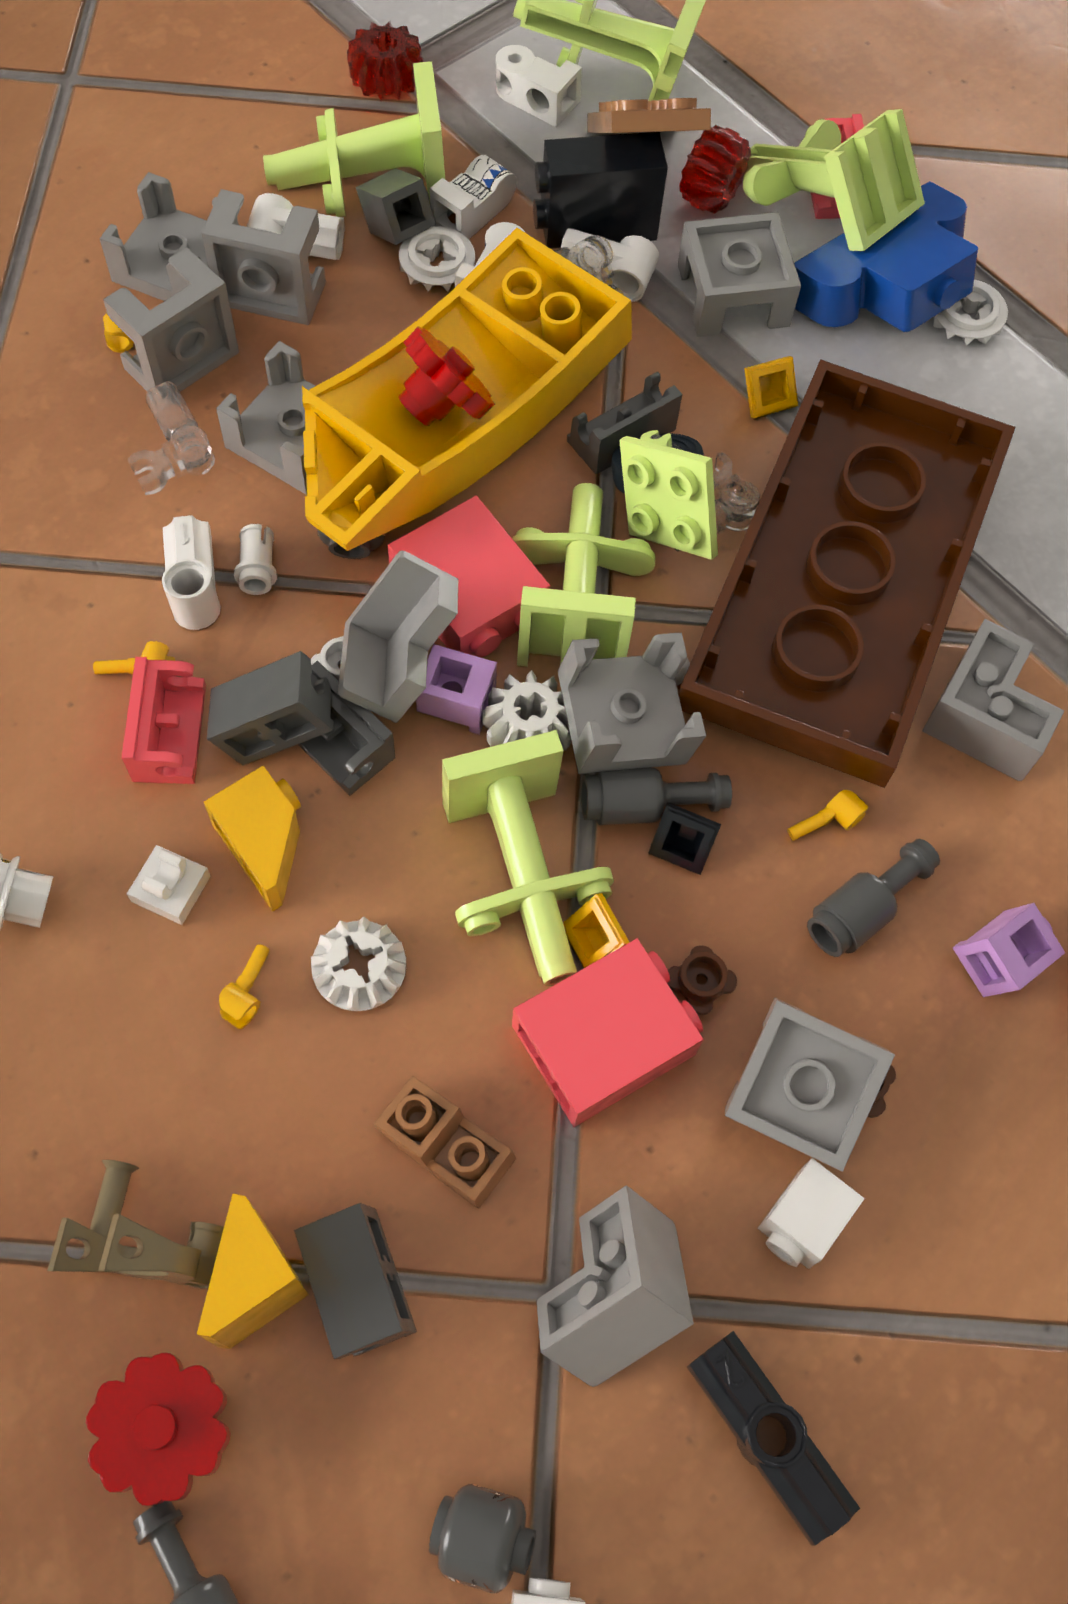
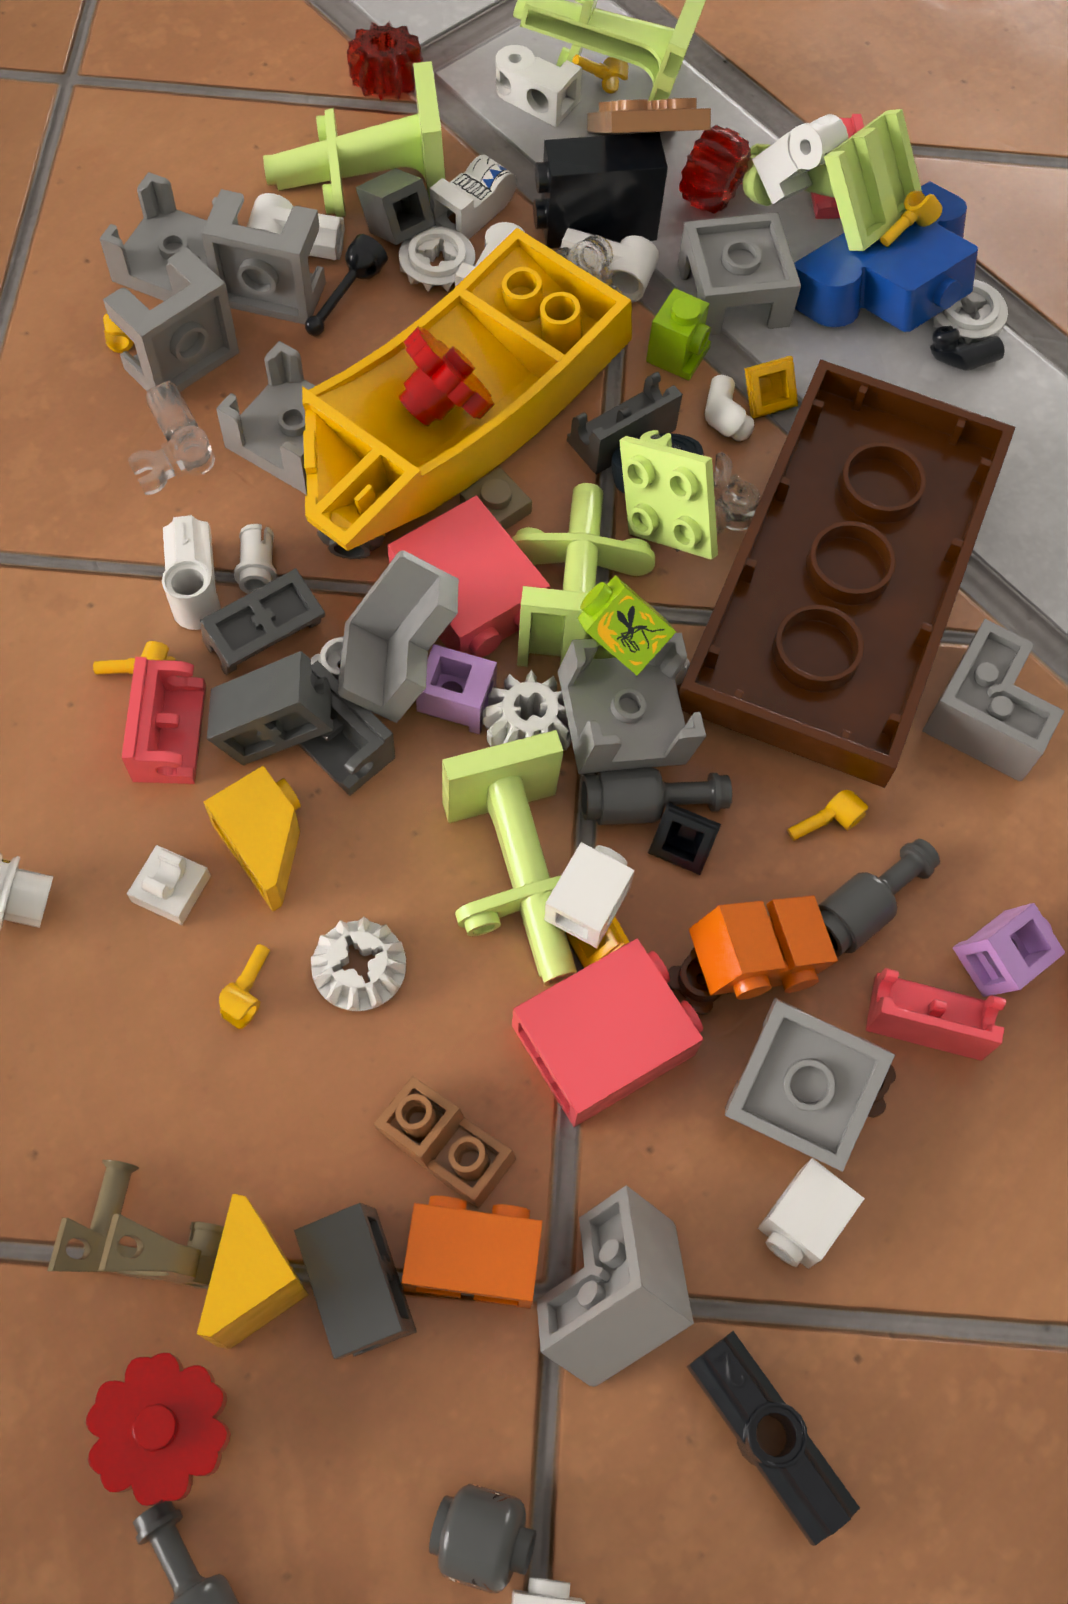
(260, 620): none -> dark grey hinge
(364, 259): none -> black hinge
(472, 1252): none -> orange piece
(501, 497): none -> dark tan plate
(589, 893): none -> white brick
(608, 71): none -> yellow hand
(624, 624): none -> lime brick
(679, 335): none -> lime brick
(724, 413): none -> white arm
(753, 952): none -> orange piece
(787, 161): none -> white leg
(918, 209): none -> yellow hand
(934, 1016): none -> coral hinge
(961, 355): none -> black arm

